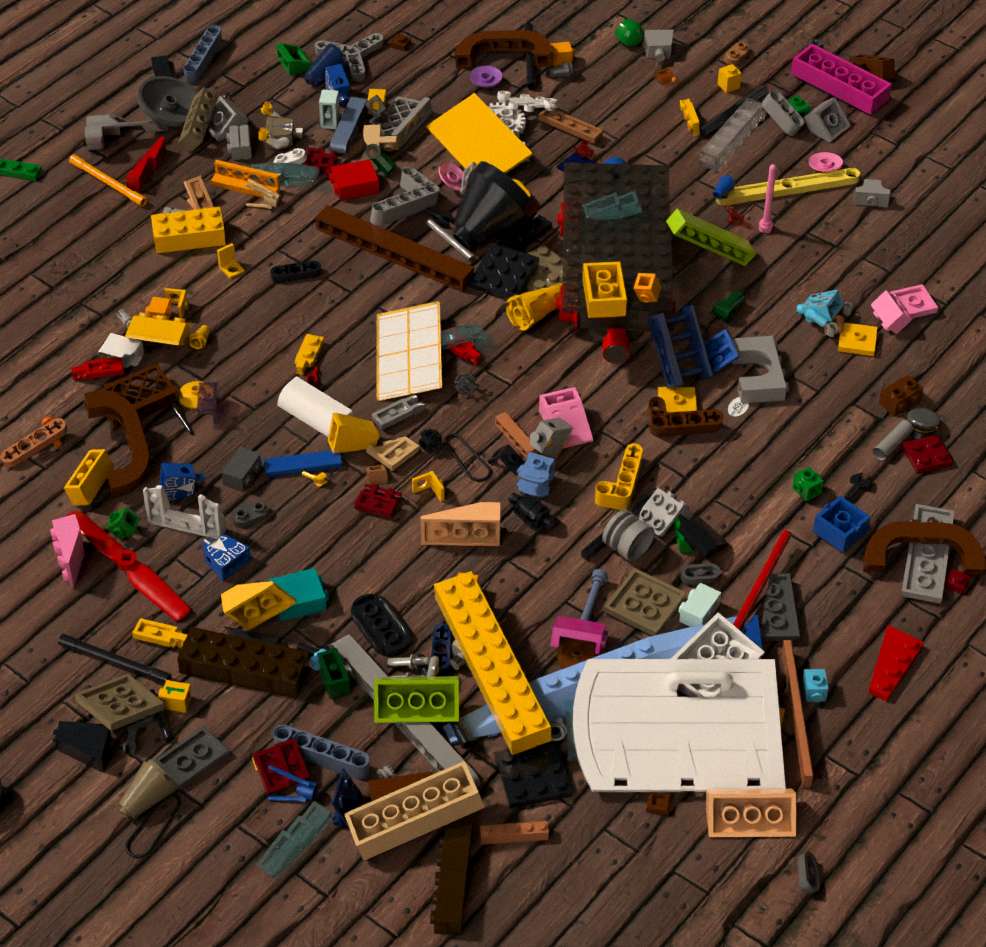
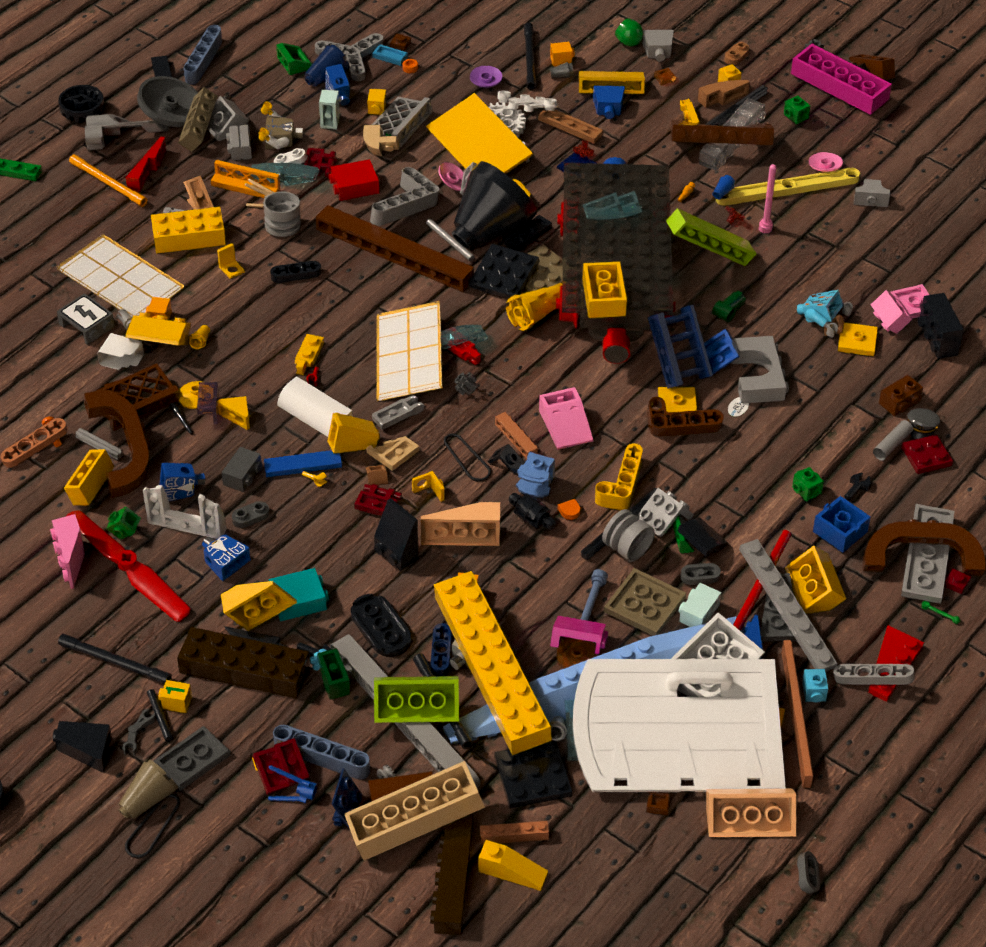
(81, 101): none -> black gear
(87, 317): none -> panel
(98, 369): red hinge -> none
(99, 443): none -> light grey axle
(118, 275): none -> clear piece
(119, 702): dark tan plate -> none
(158, 633): yellow hinge -> none
(183, 302): yellow bracket -> none
(235, 410): none -> yellow slope
(282, 214): none -> light grey wheel
(294, 840): clear light blue slope -> none
(348, 125): sand blue beam -> none
(377, 114): black bracket -> none
(381, 160): dark green piece -> none
(390, 55): none -> dark azure tile
(397, 536): none -> black slope
(410, 66): none -> orange tile
(413, 661): light grey piece -> none
(430, 440): black gear -> none
(442, 220): black bar -> none
(503, 41): reddish brown arch -> none
(509, 865): none -> yellow slope
(550, 436): light grey torso -> none
(569, 510): none -> orange tile
(608, 100): none -> blue torso
(633, 81): none -> yellow brick
(647, 287): light orange brick -> none
(688, 189): none -> light orange piece
(723, 92): none -> medium nougat slope
(750, 134): none -> reddish brown arch
(783, 112): light grey beam -> none
(787, 606): none -> light grey plate
(815, 581): none -> yellow slope
(827, 120): light grey slope -> none
(874, 671): none -> light grey beam
(926, 605): none -> green hinge
(940, 325): none -> black brick

